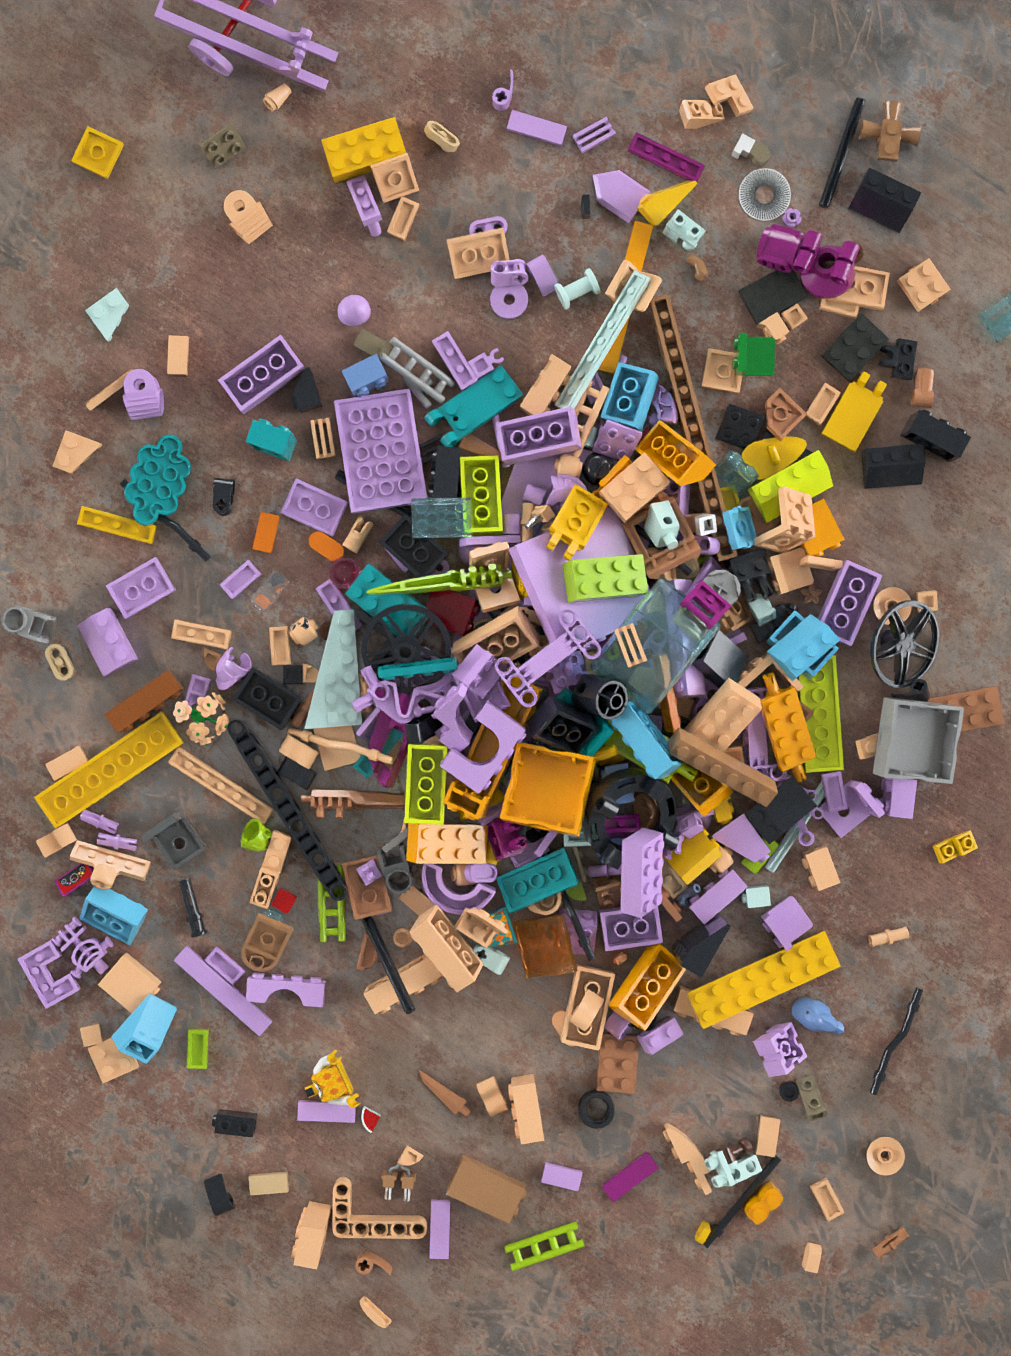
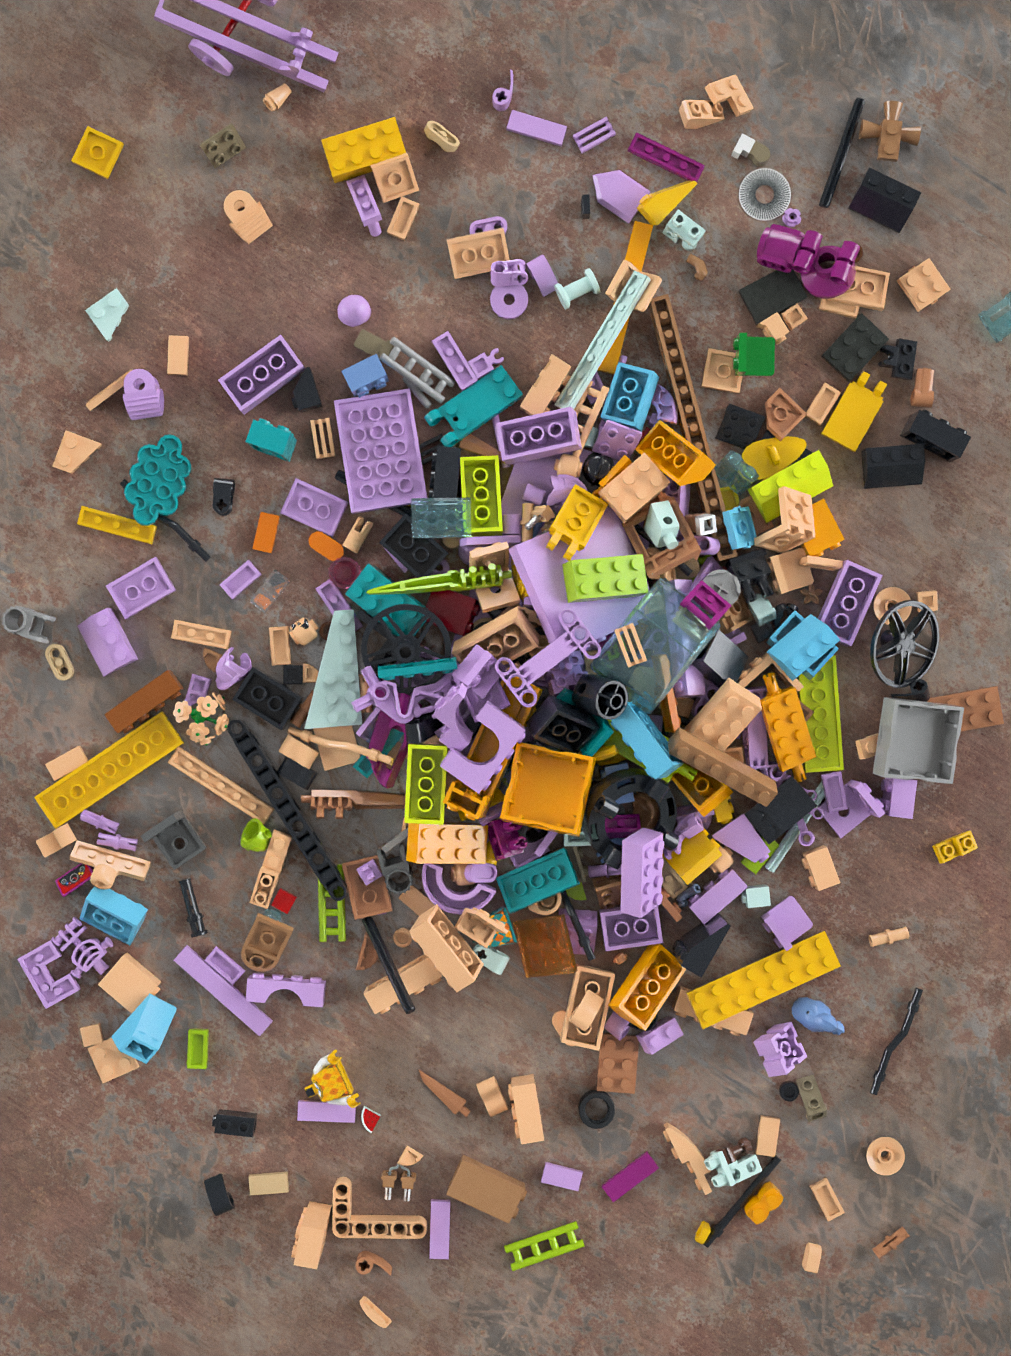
(451, 542): none -> light nougat tile

